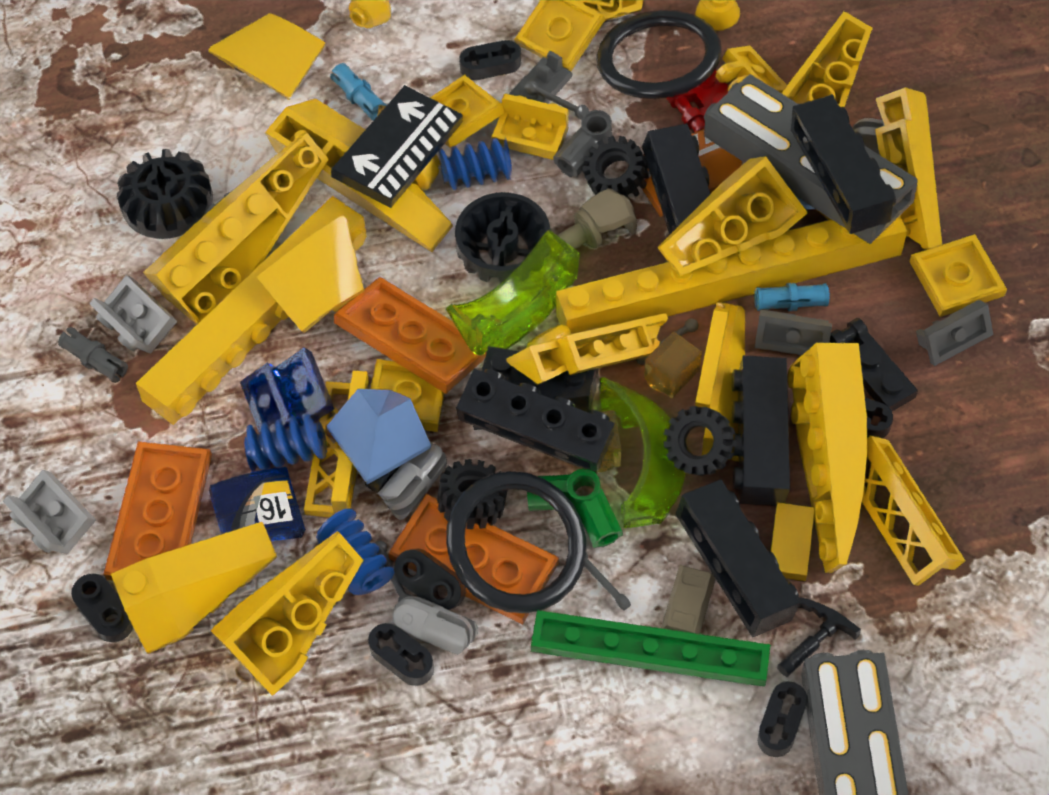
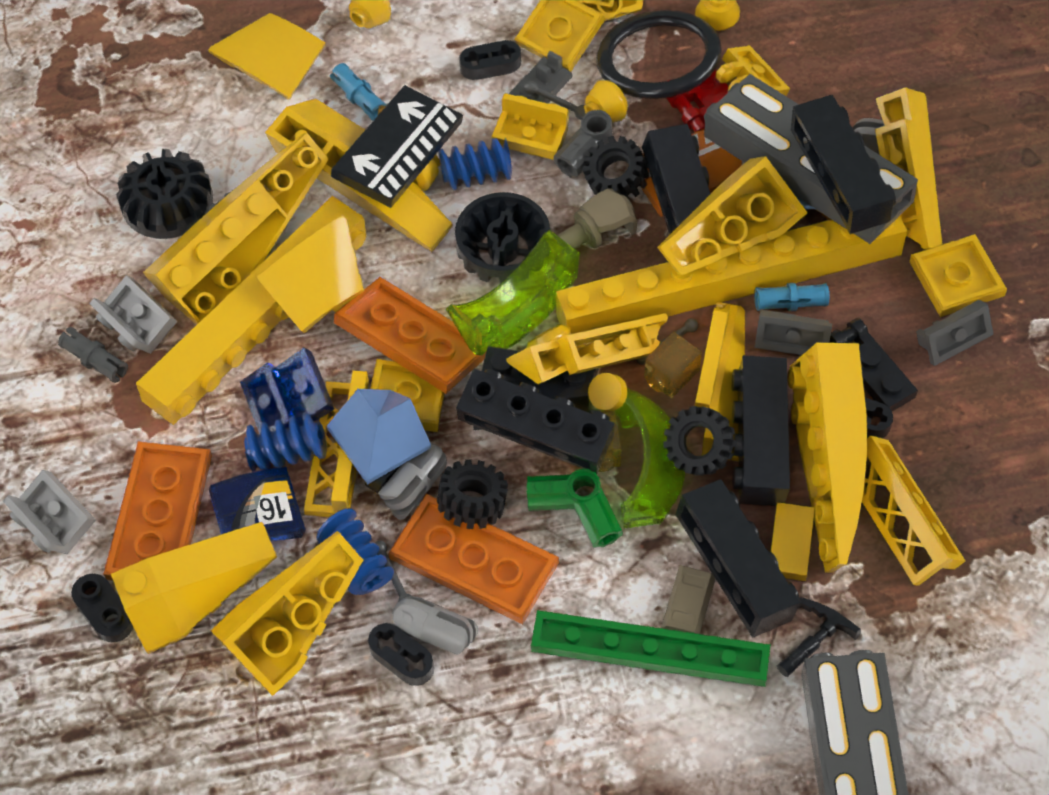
(429, 576): black plate -> none
(473, 102): yellow plate -> none
(475, 583): black wedge -> none
(607, 392): none -> yellow tile
(608, 98): none -> yellow cone
(620, 599): dark grey hinge -> none
(790, 722): black beam -> none
(832, 63): yellow wedge -> none

